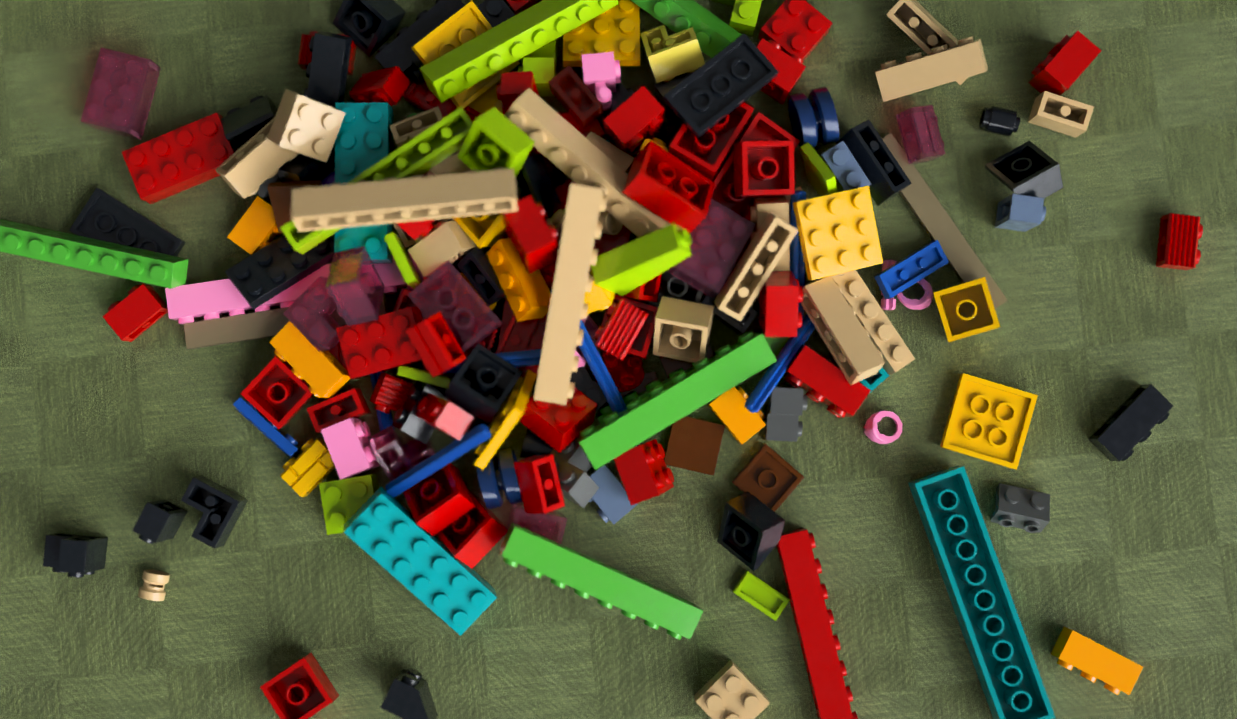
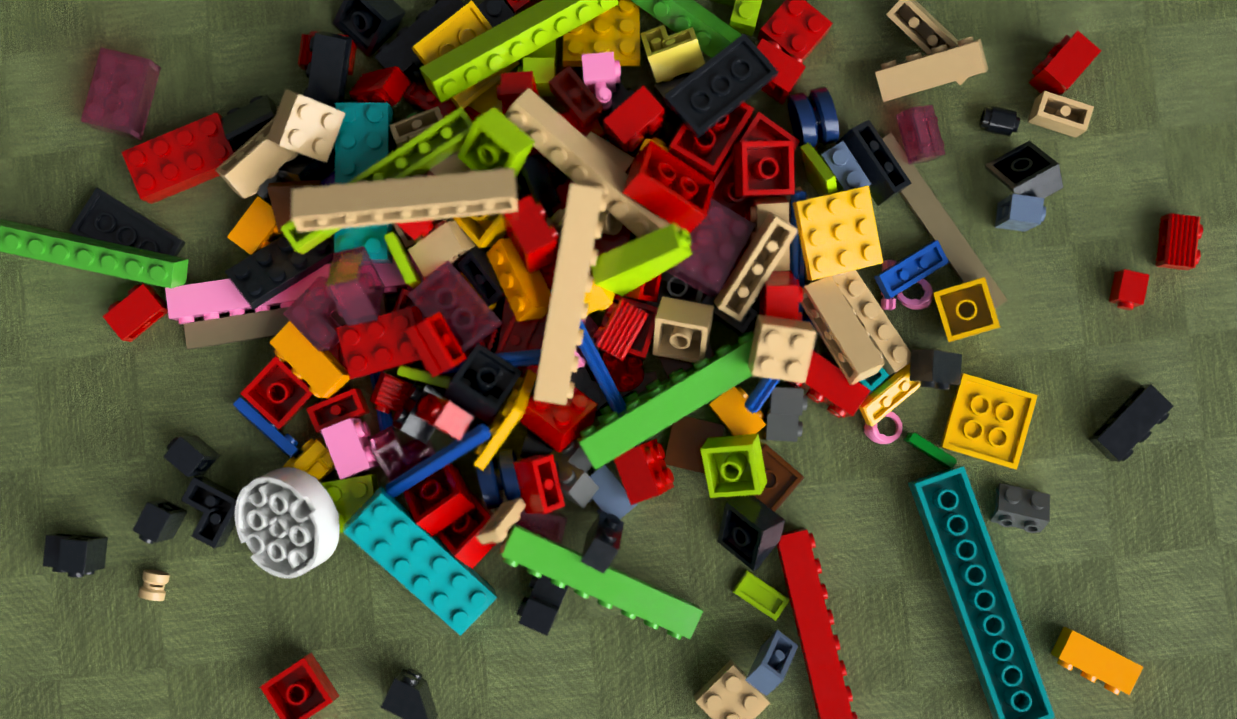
(190, 455): none -> black brick
(287, 522): none -> white brick
(497, 526): none -> tan plate
(542, 606): none -> black brick
(602, 541): none -> black brick
(734, 466): none -> lime brick
(771, 663): none -> sand blue brick
(781, 348): none -> tan brick
(888, 396): none -> yellow tile
(930, 450): none -> green tile
(935, 368): none -> black brick
(1129, 289): none -> red brick

